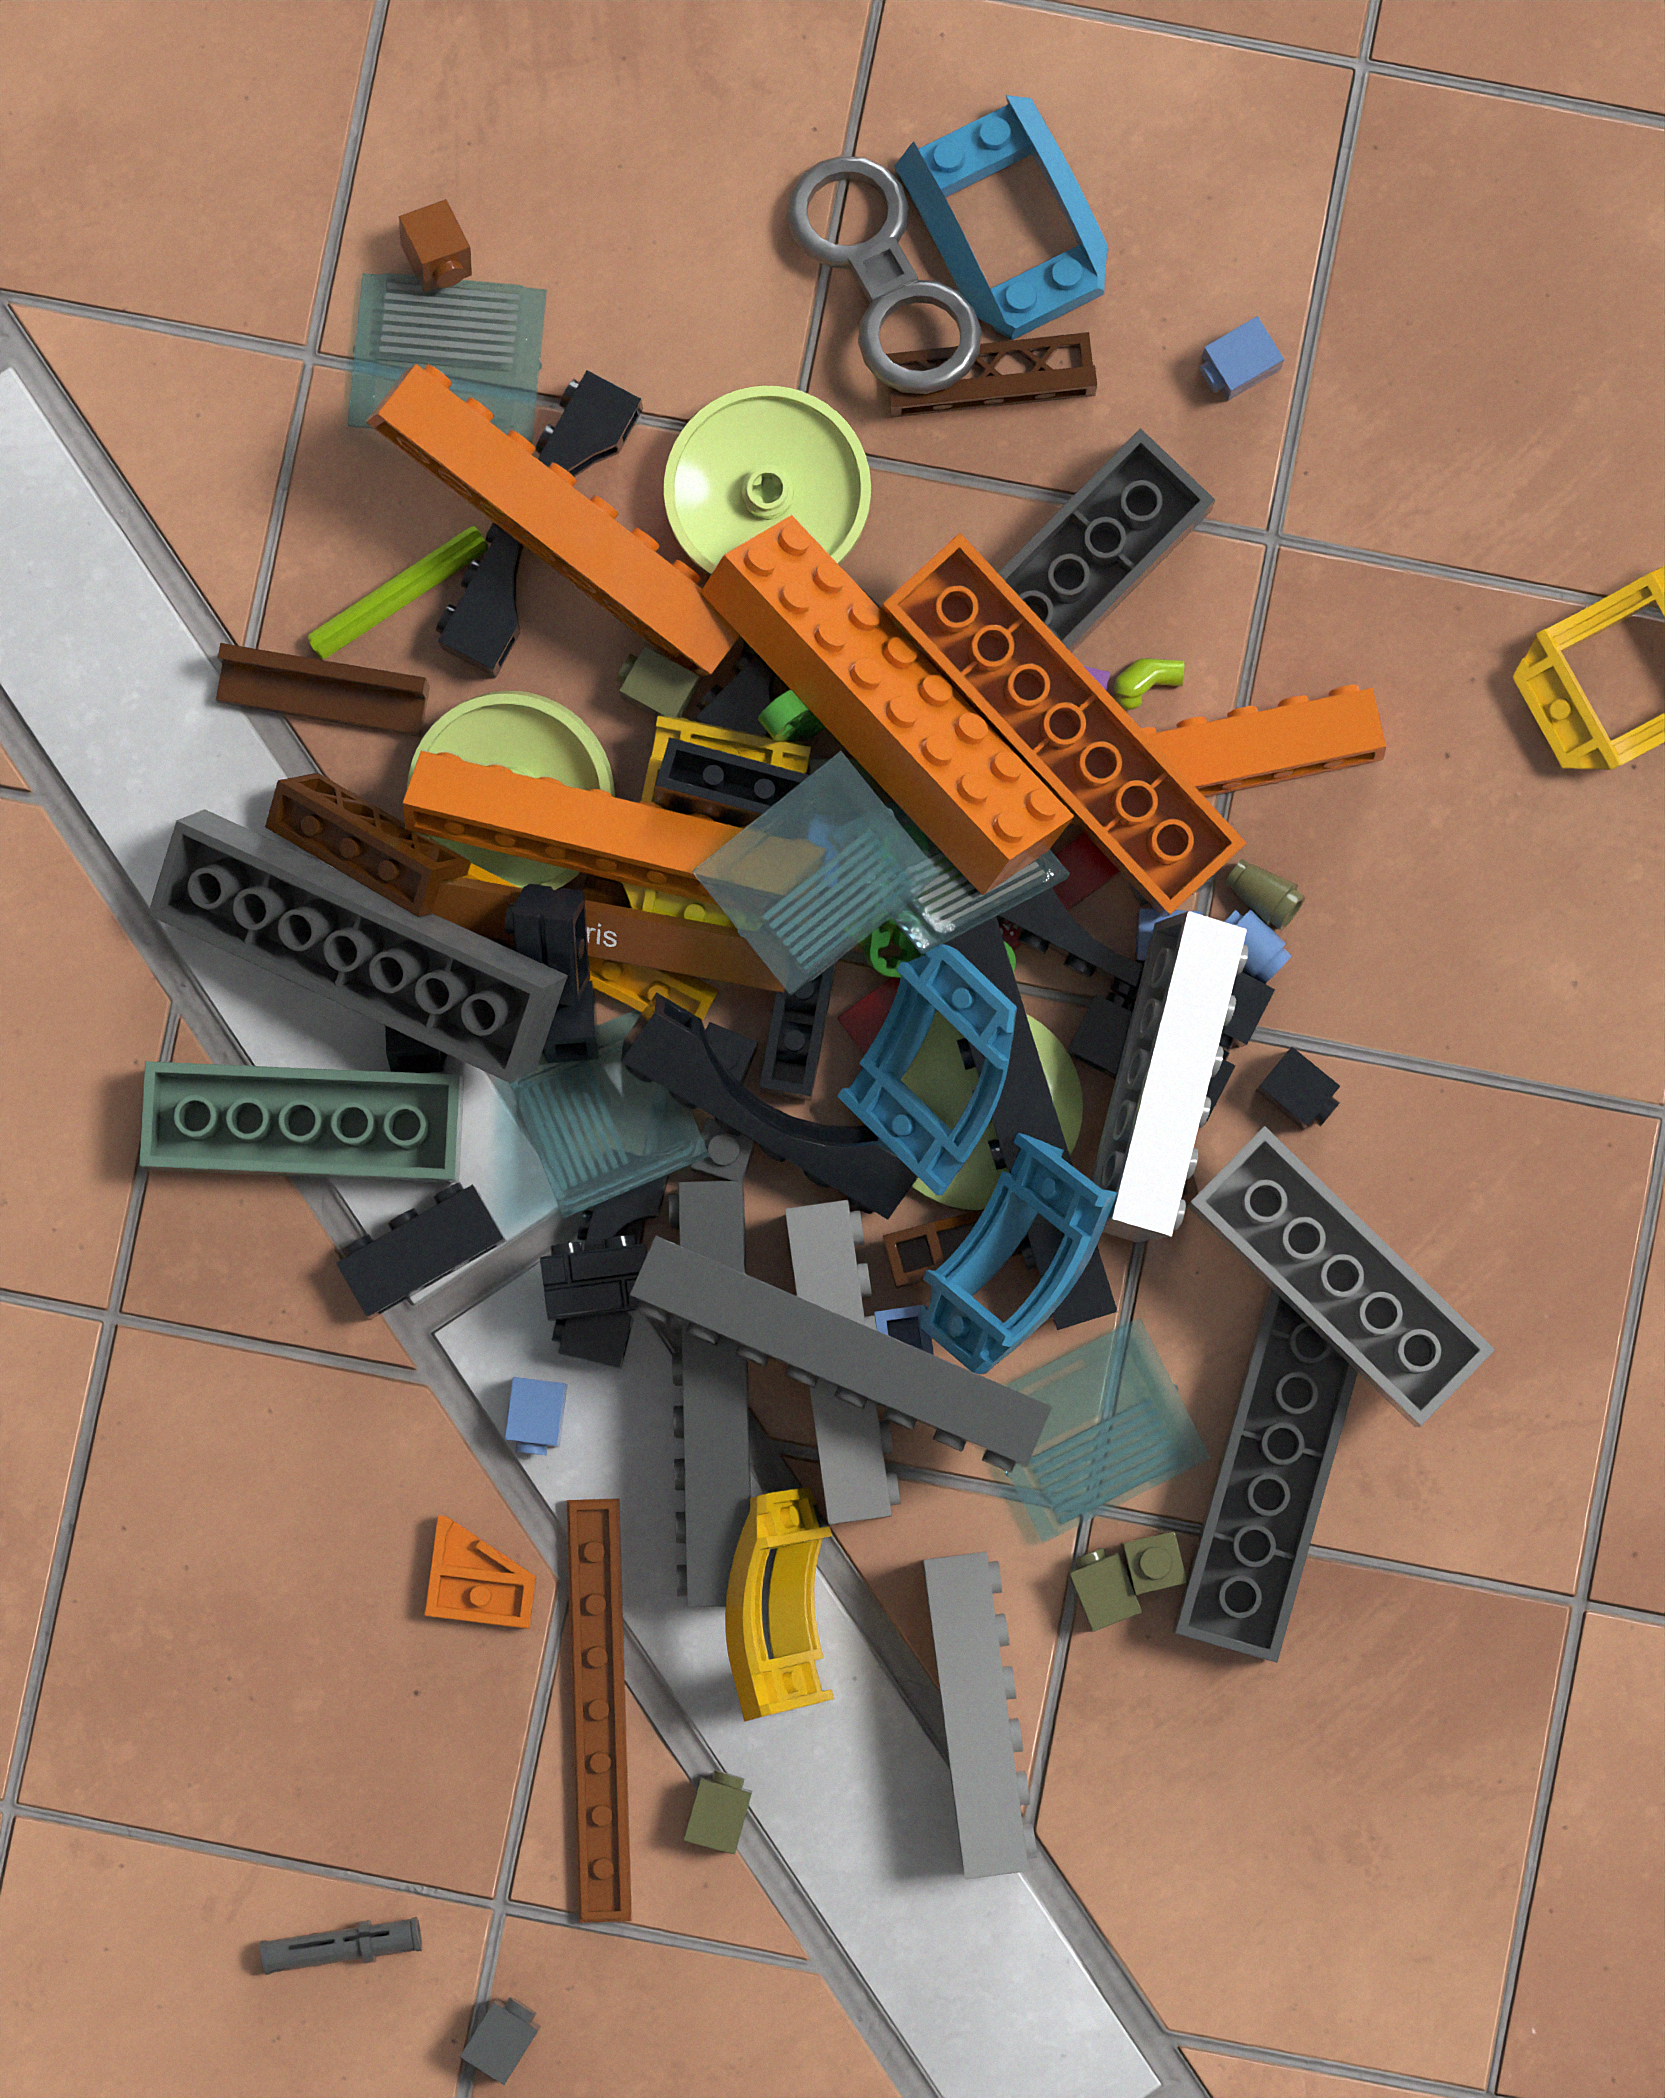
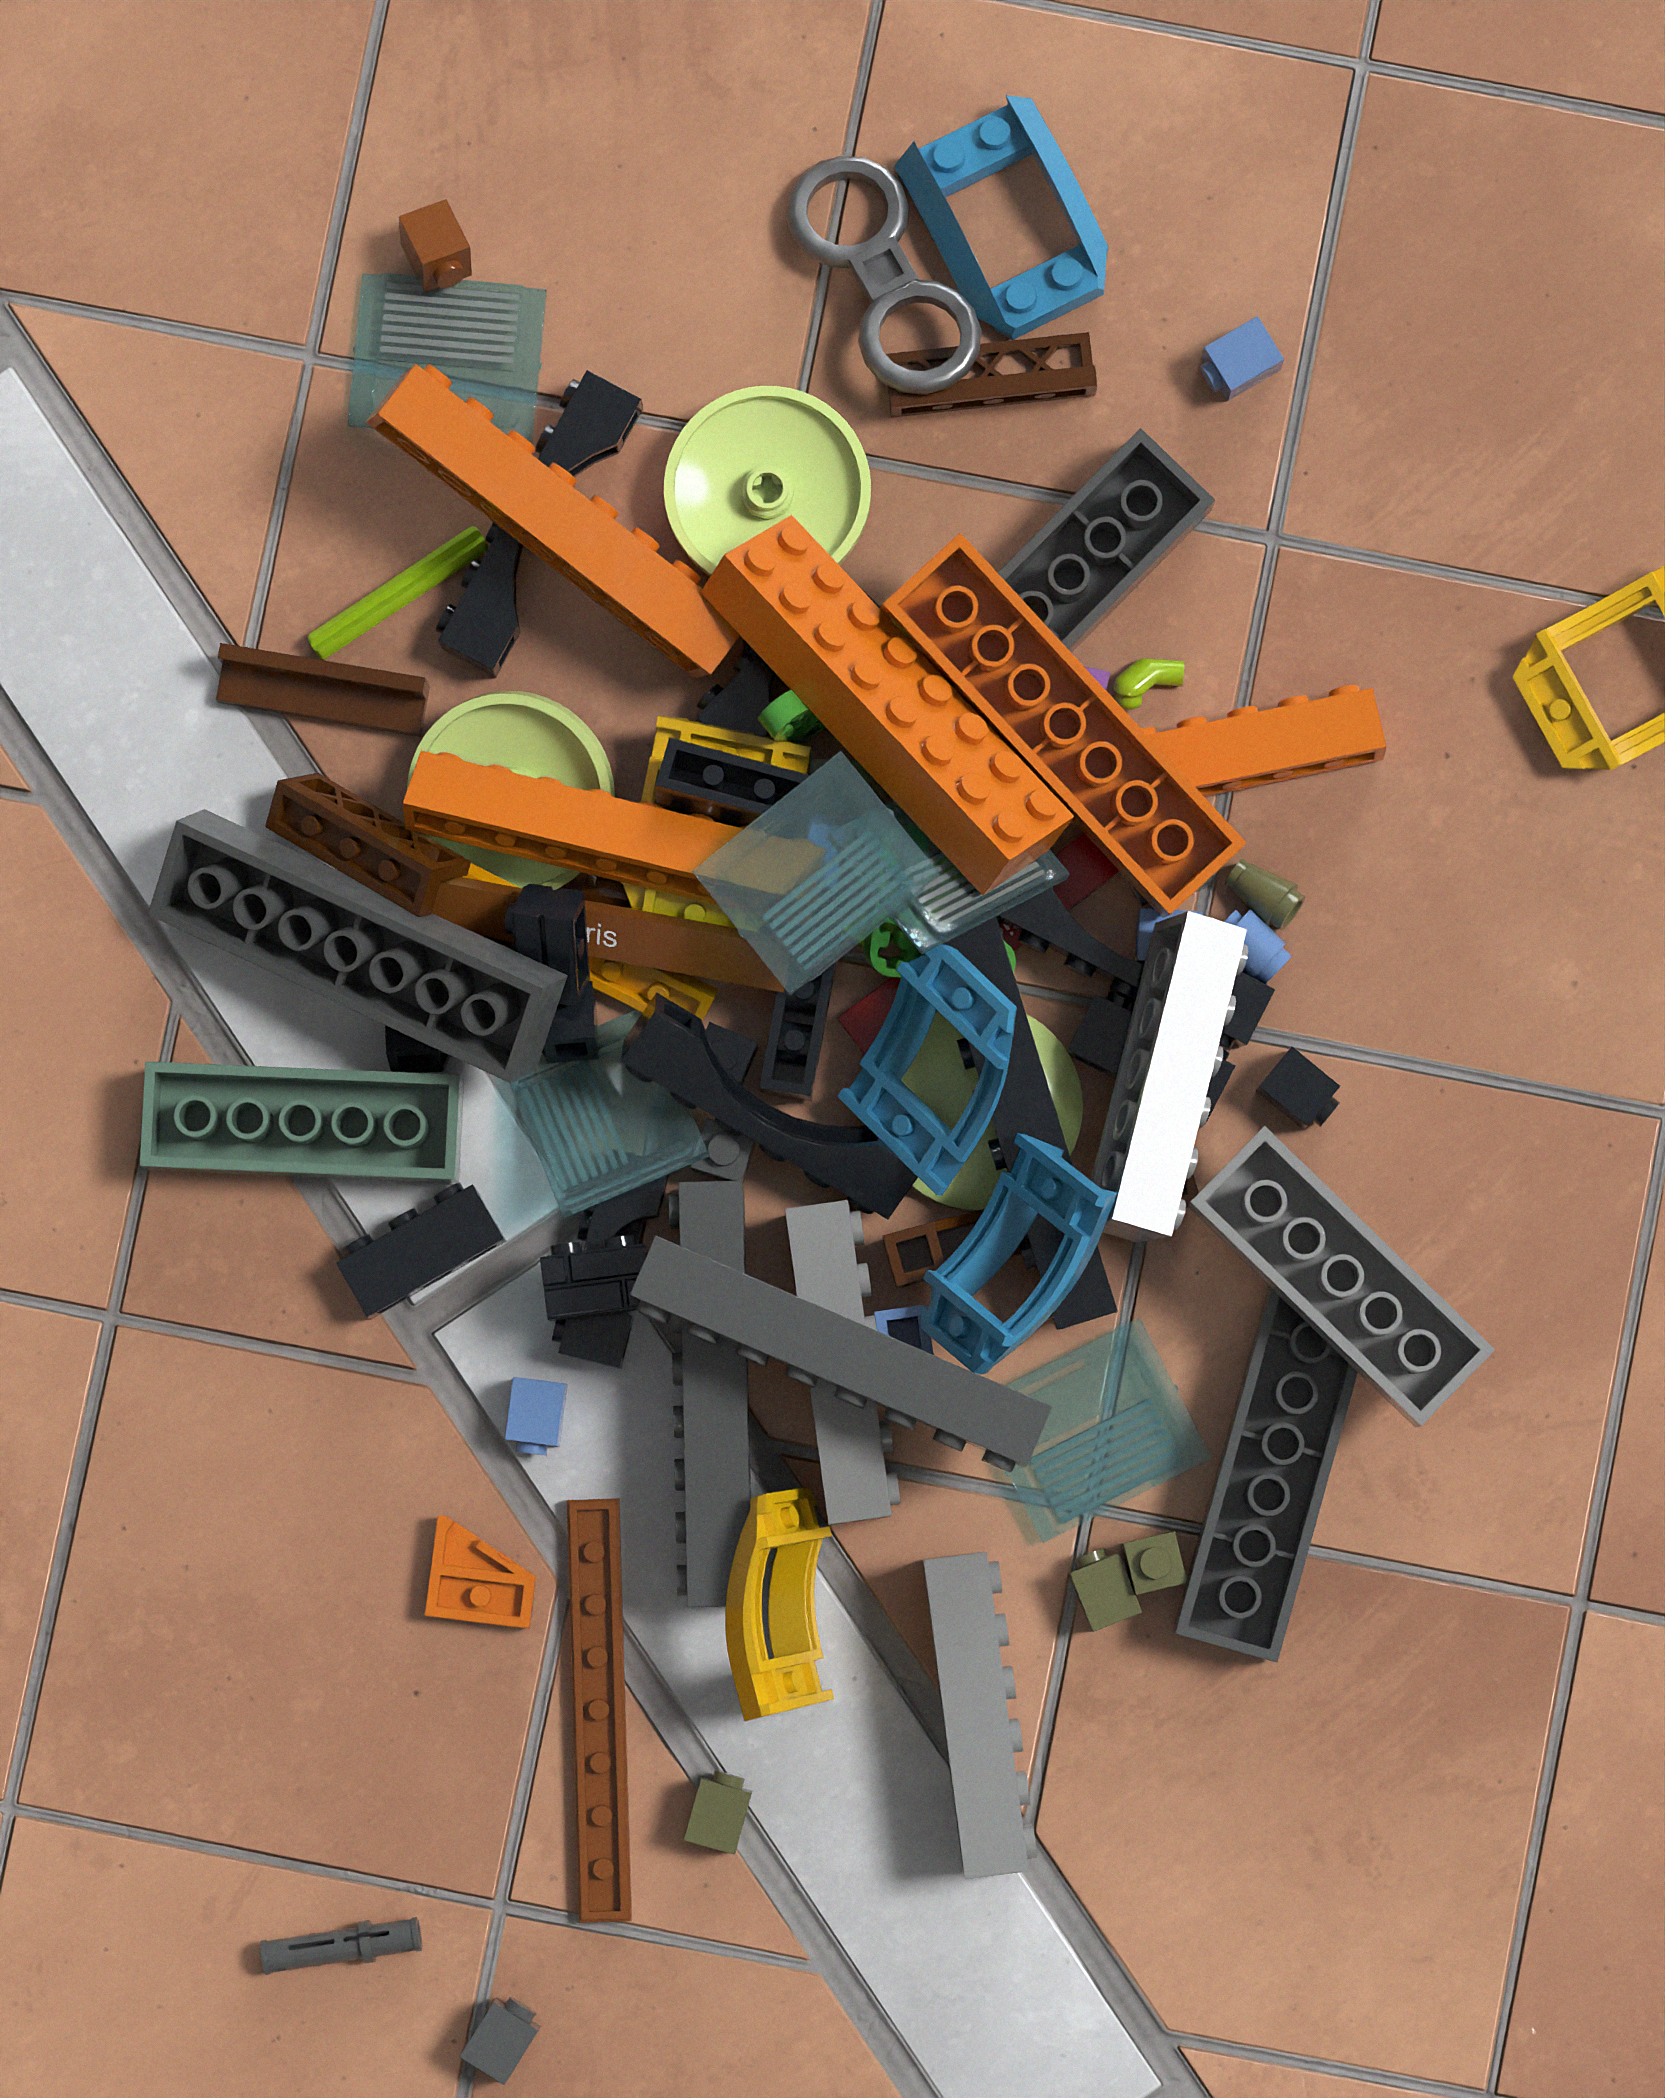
(657, 684): olive brick -> none

